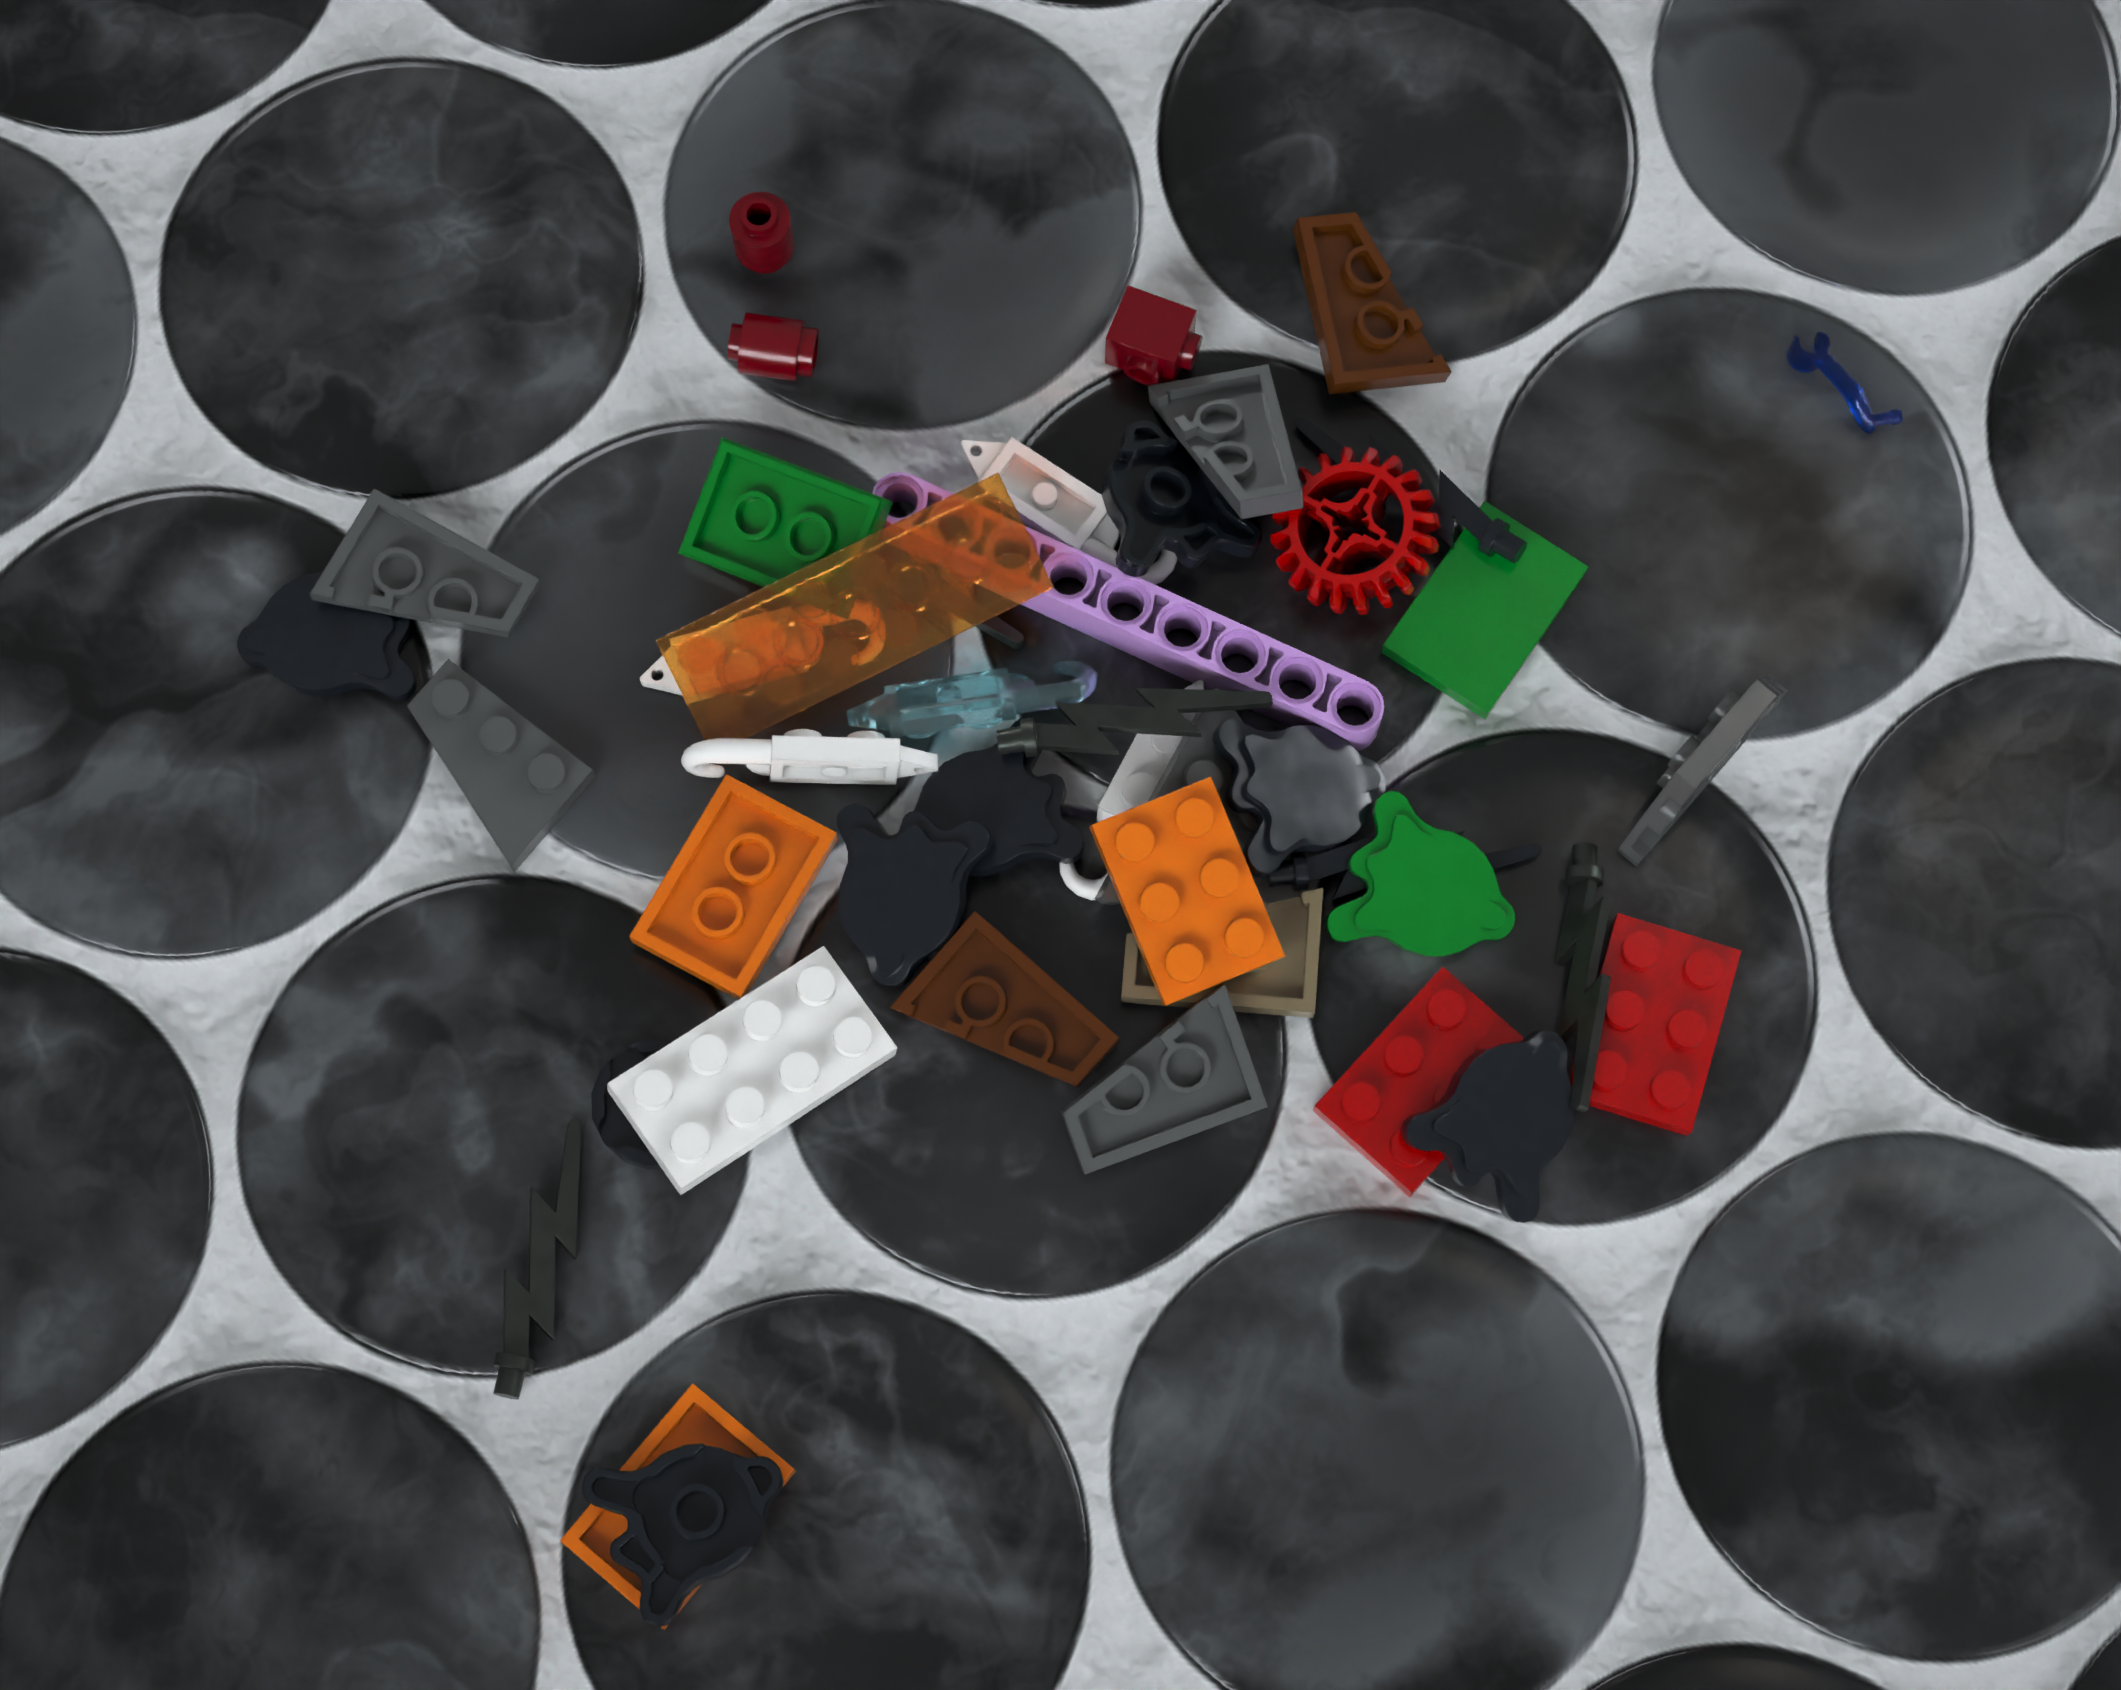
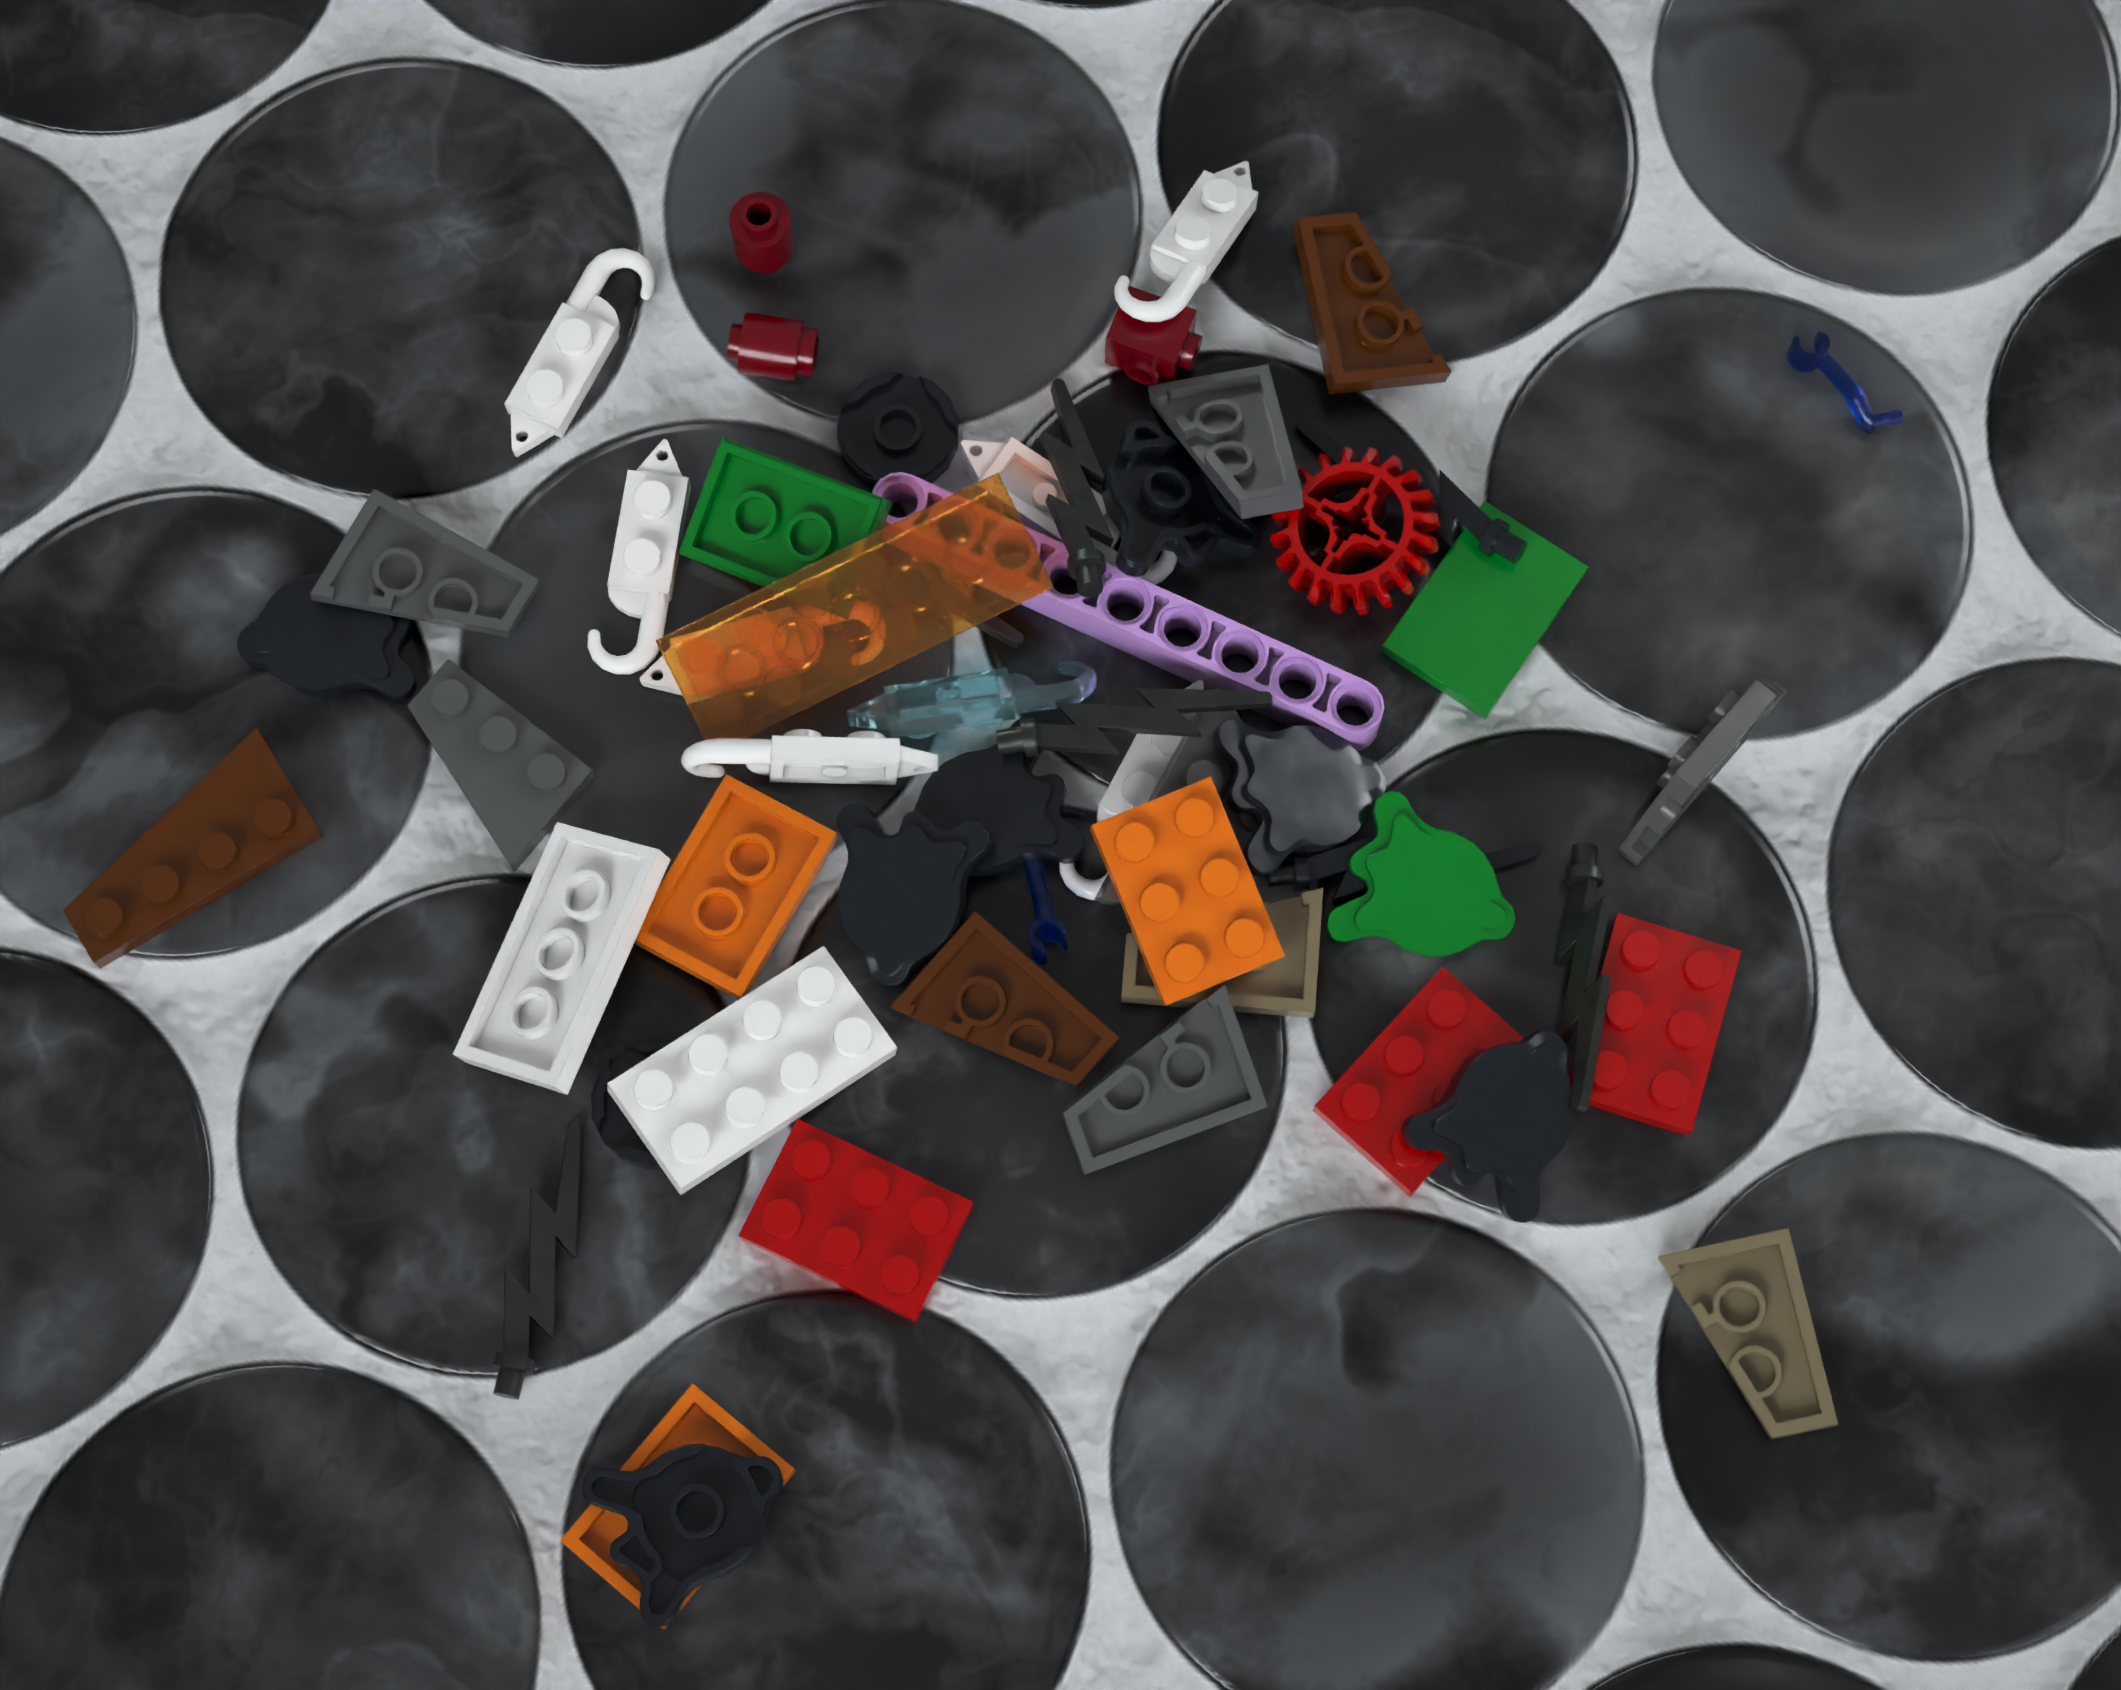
(205, 846): none -> reddish brown wing
(562, 957): none -> white plate
(571, 353): none -> white plate
(645, 556): none -> white plate
(856, 1220): none -> red plate
(897, 427): none -> black tile
(1045, 926): none -> clear blue piece
(1081, 515): none -> pearl dark grey piece
(1194, 241): none -> white plate
(1760, 1325): none -> dark tan wing

